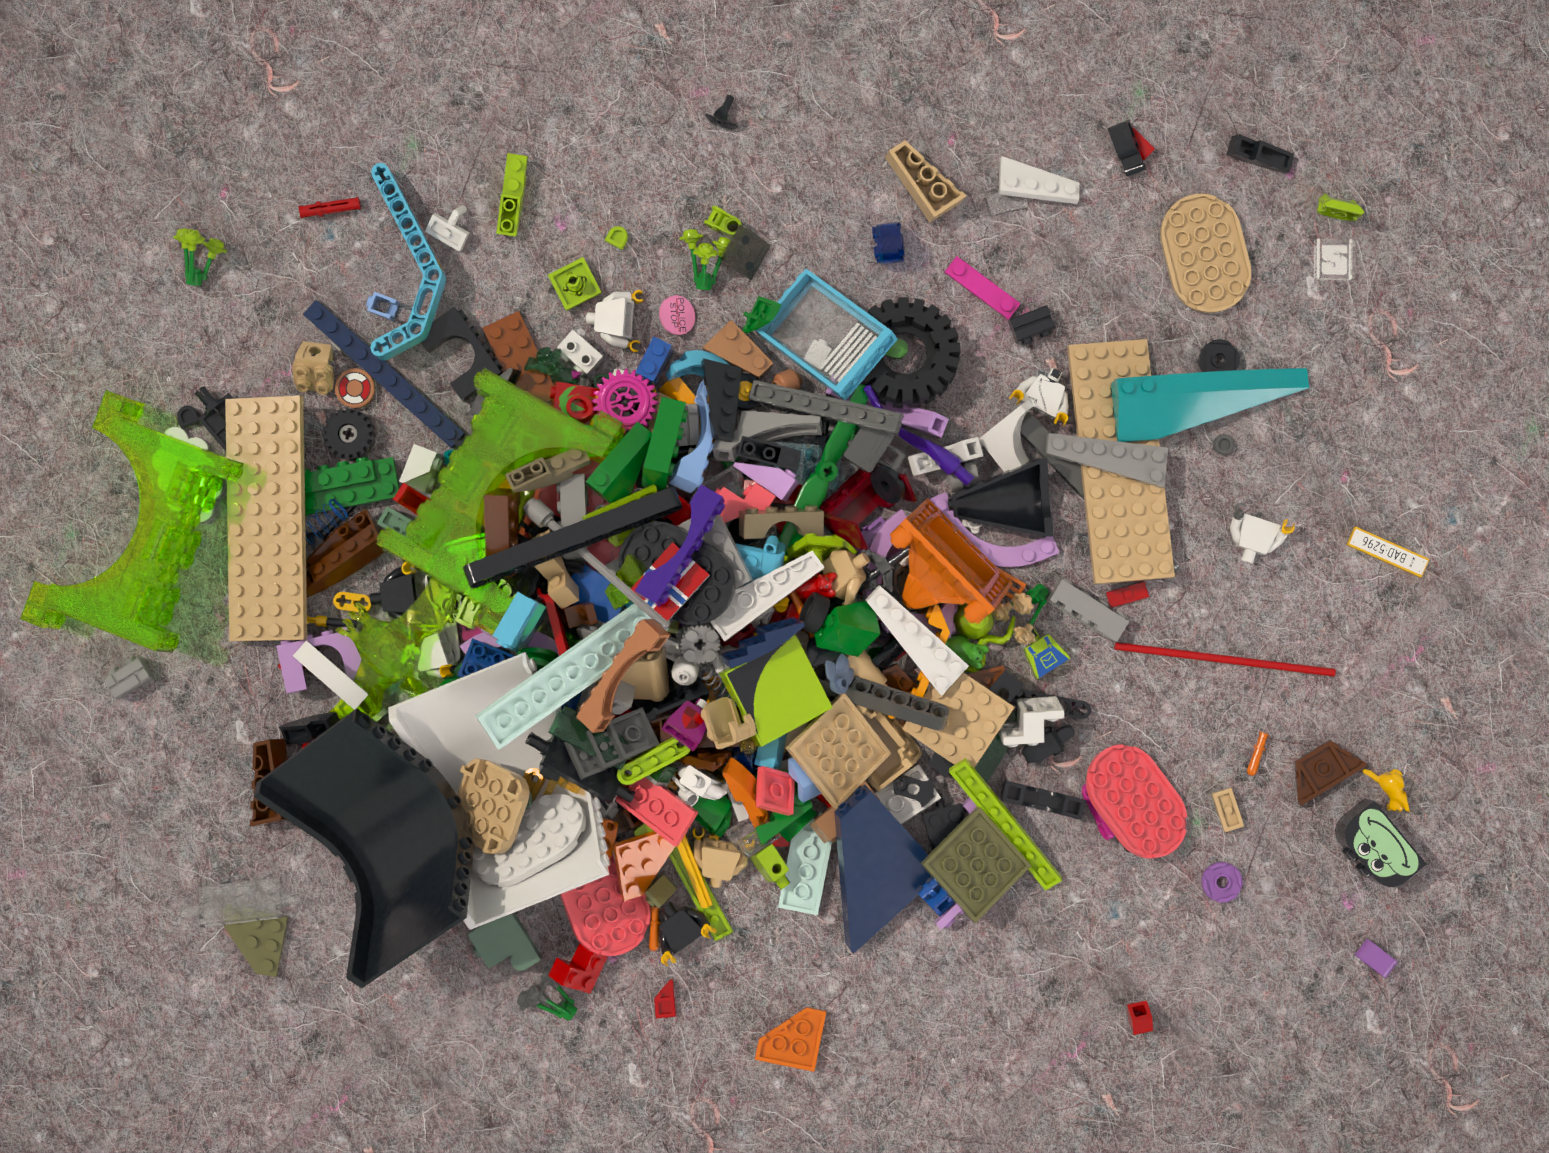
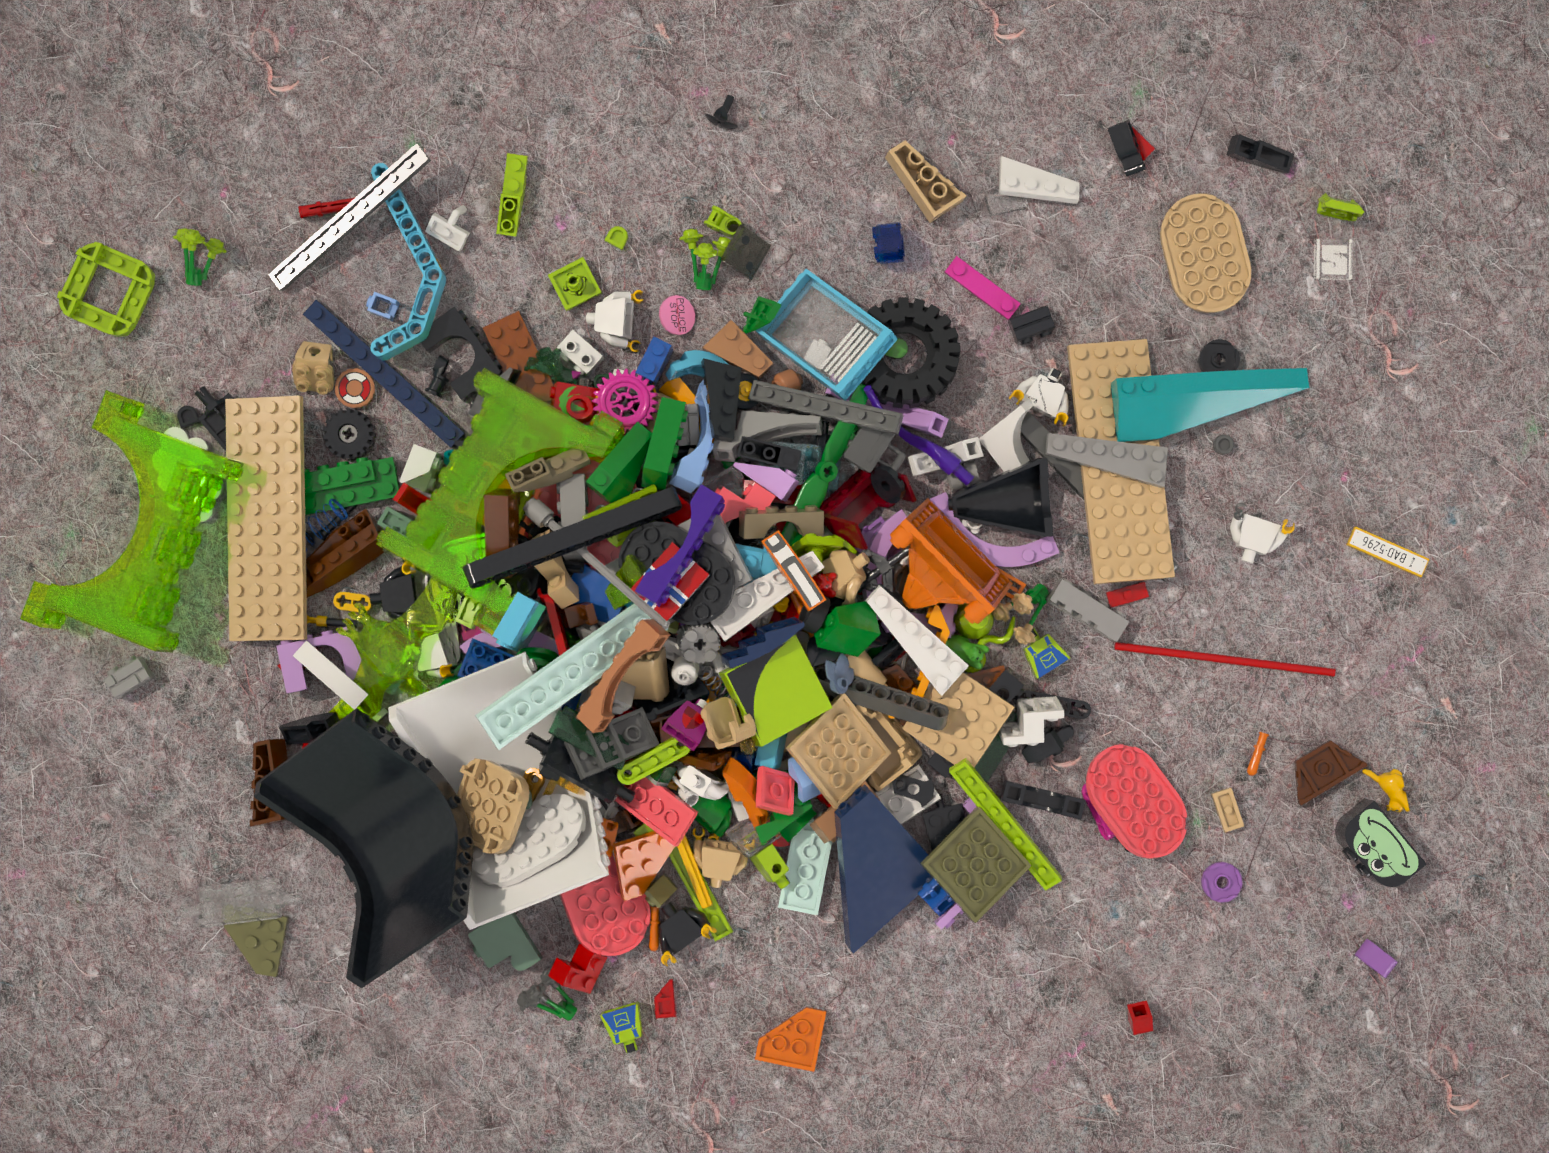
(80, 277): none -> lime plate
(350, 217): none -> plate
(438, 381): none -> black connector
(624, 1025): none -> torso
(793, 570): none -> slope

